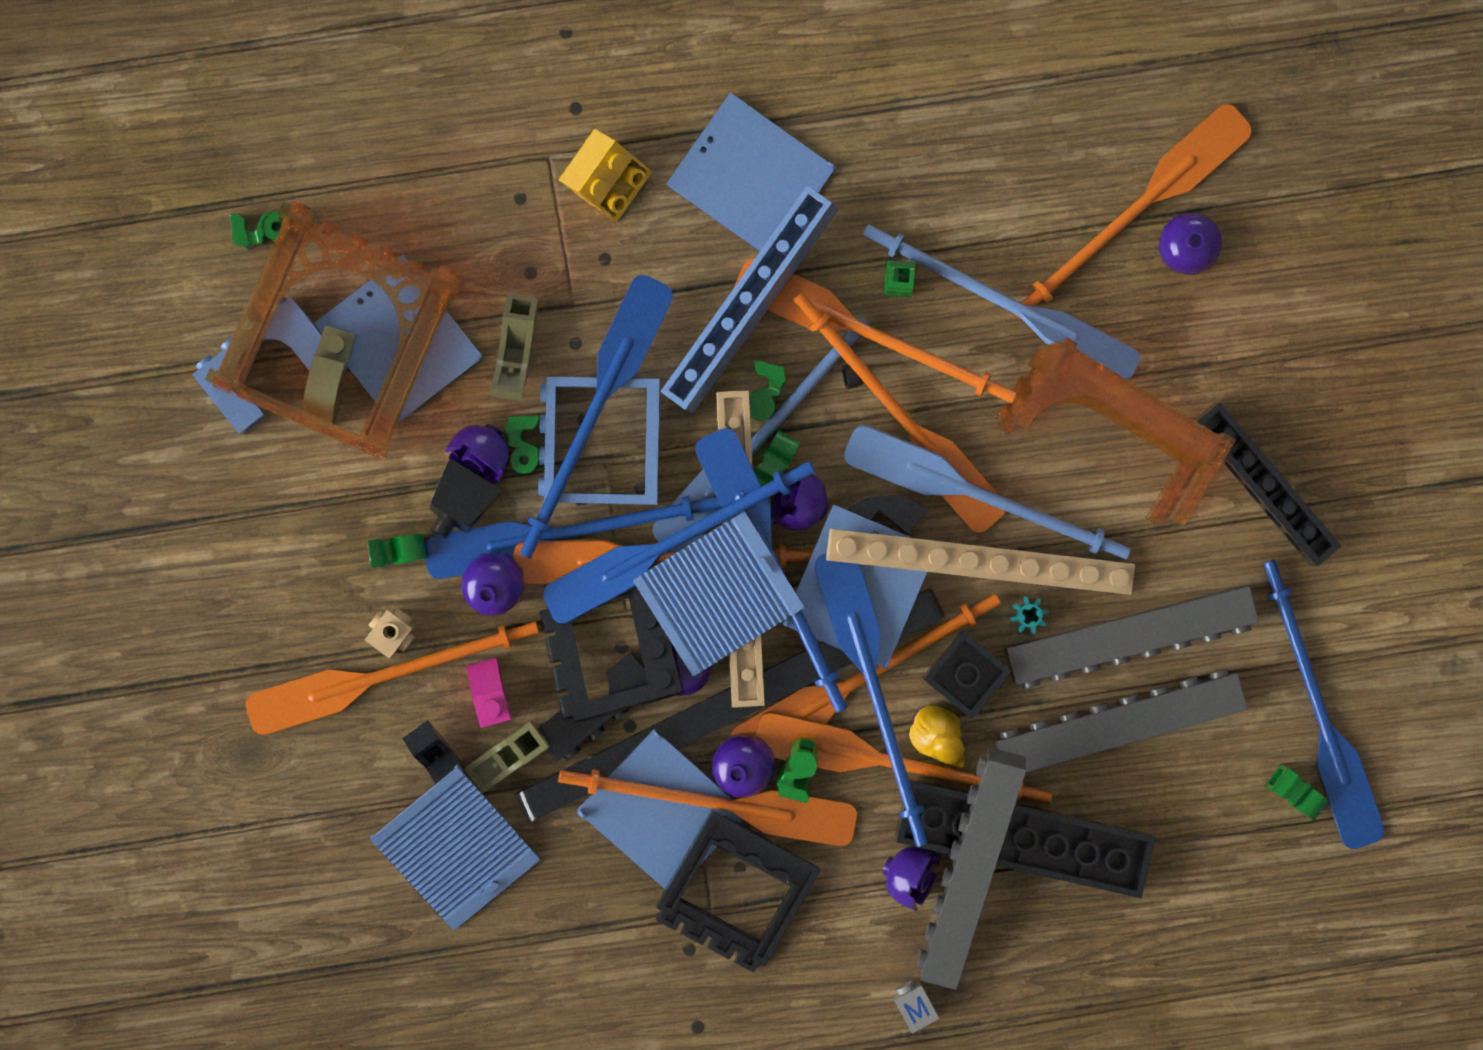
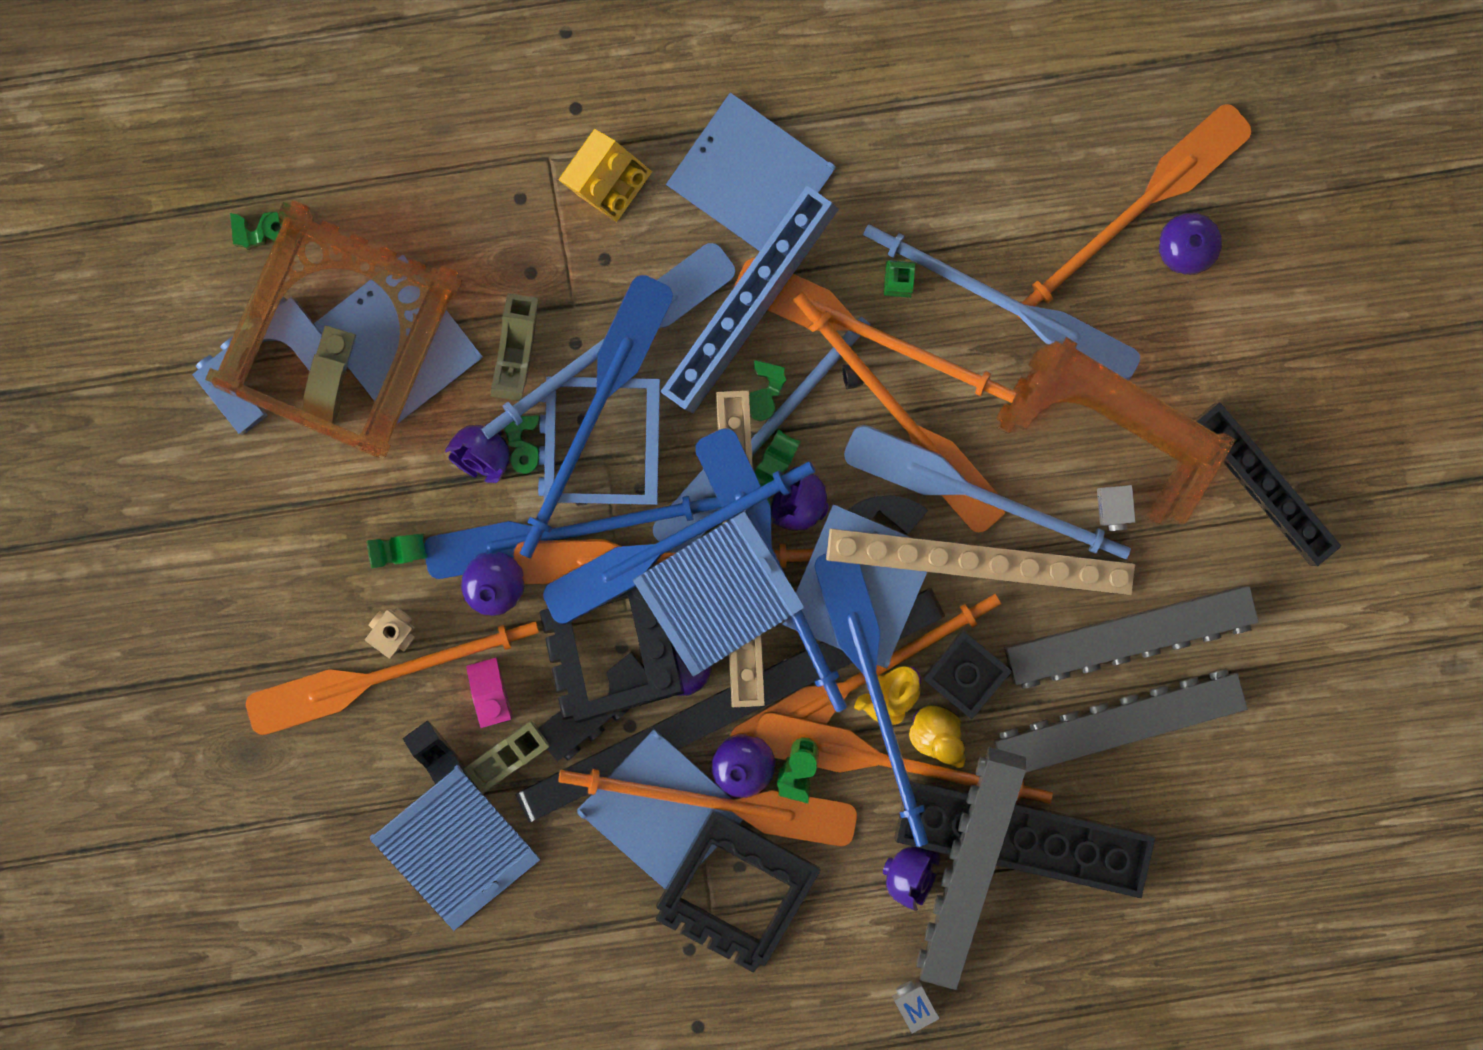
(460, 499): black torso -> none
(690, 283): none -> medium blue piece
(900, 693): none -> yellow hair
(1037, 612): teal gear -> none
(1116, 507): none -> light grey brick
(1298, 792): green leg -> none
(1337, 760): blue piece -> none

